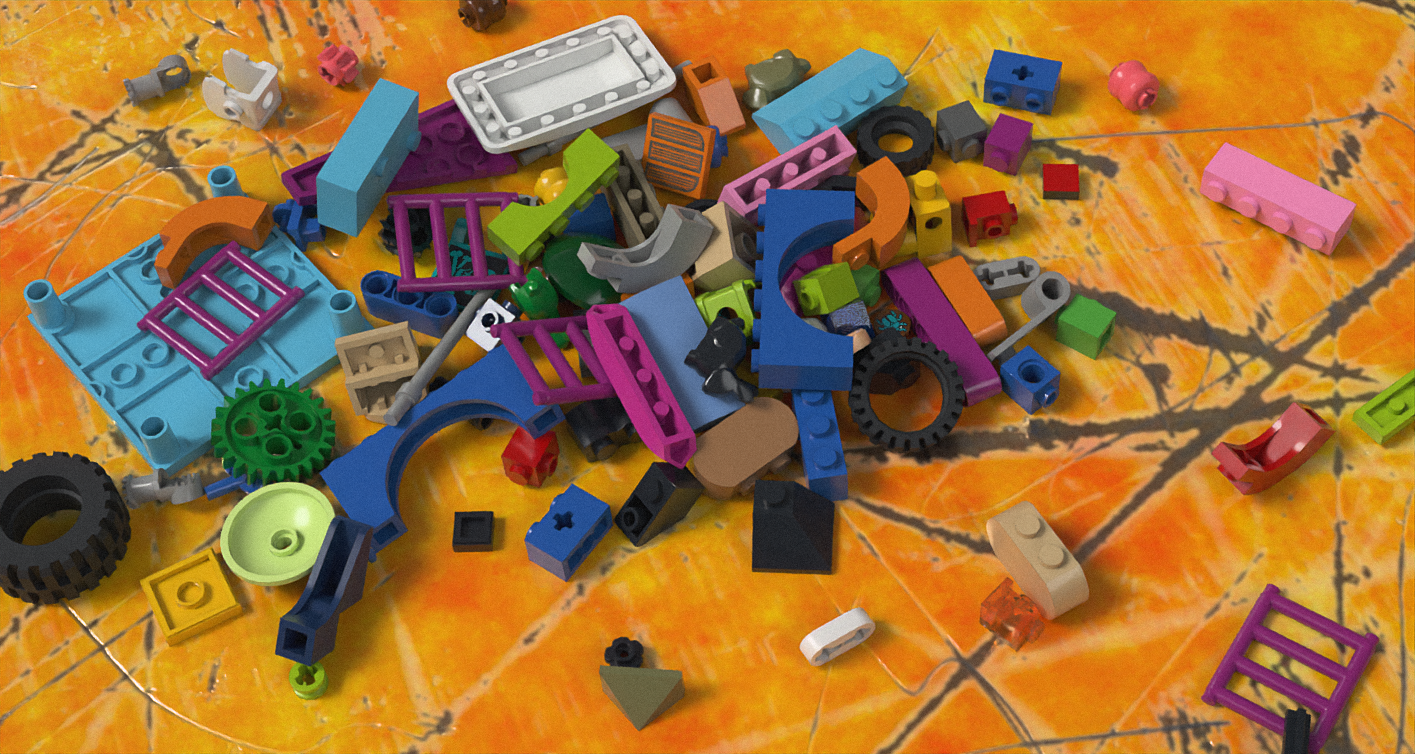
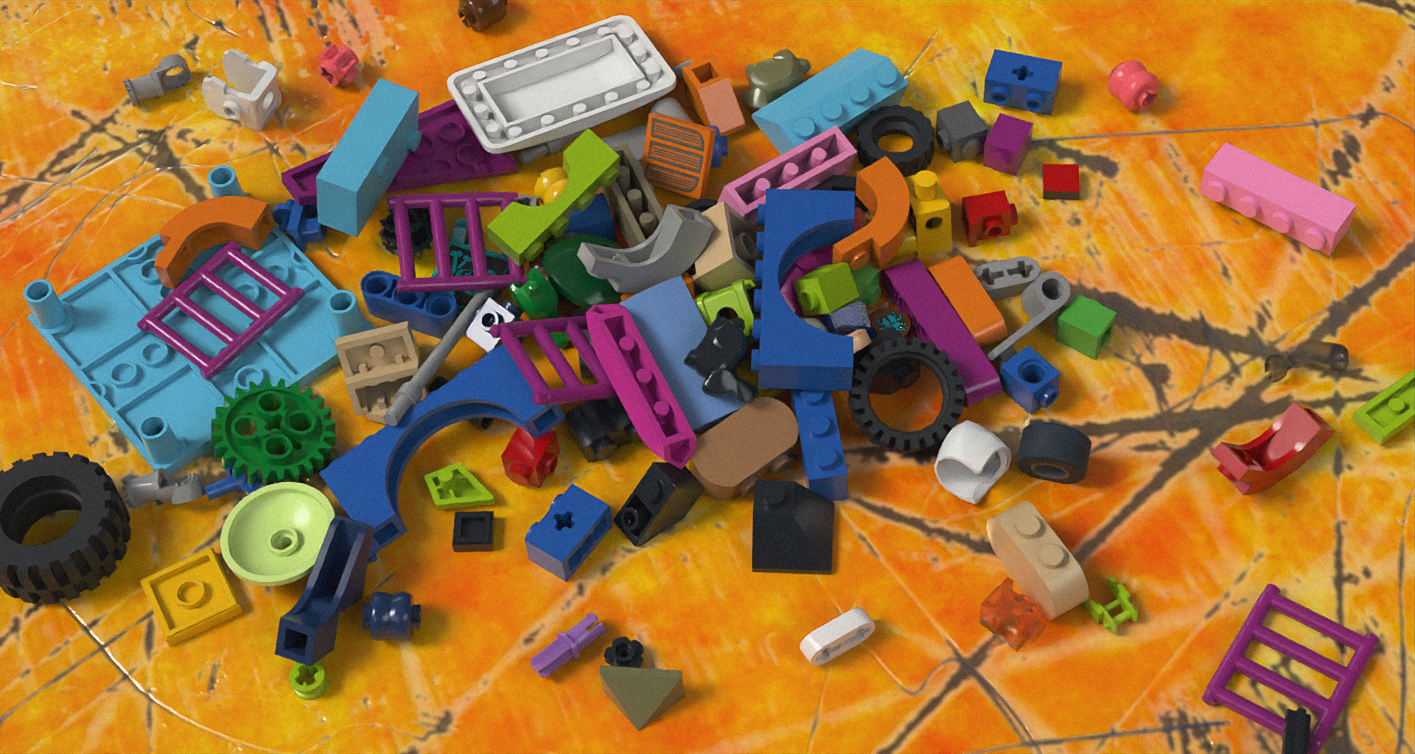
(391, 616): none -> dark blue piece
(456, 488): none -> lime piece
(567, 646): none -> medium lavender axle
(971, 461): none -> white piece
(1054, 453): none -> black wheel
(1100, 613): none -> lime piece
(1311, 351): none -> clear smoke arm

